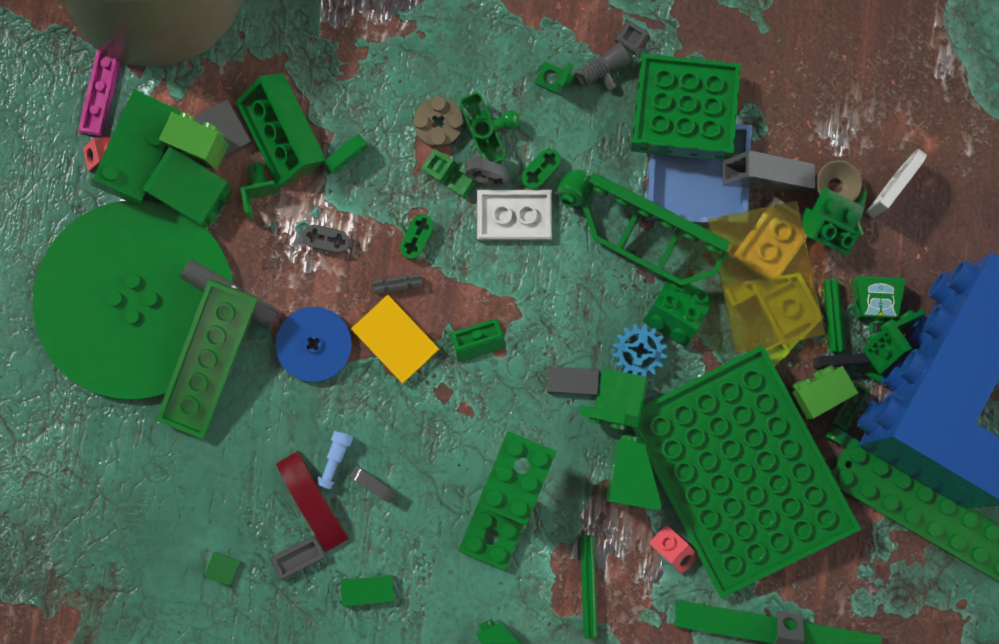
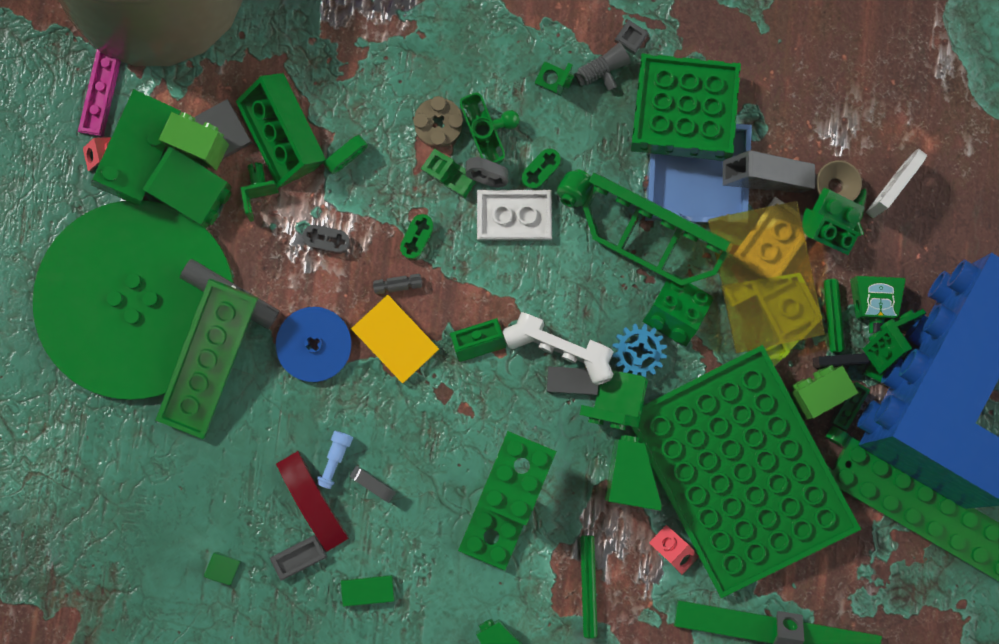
(595, 356): none -> white plate

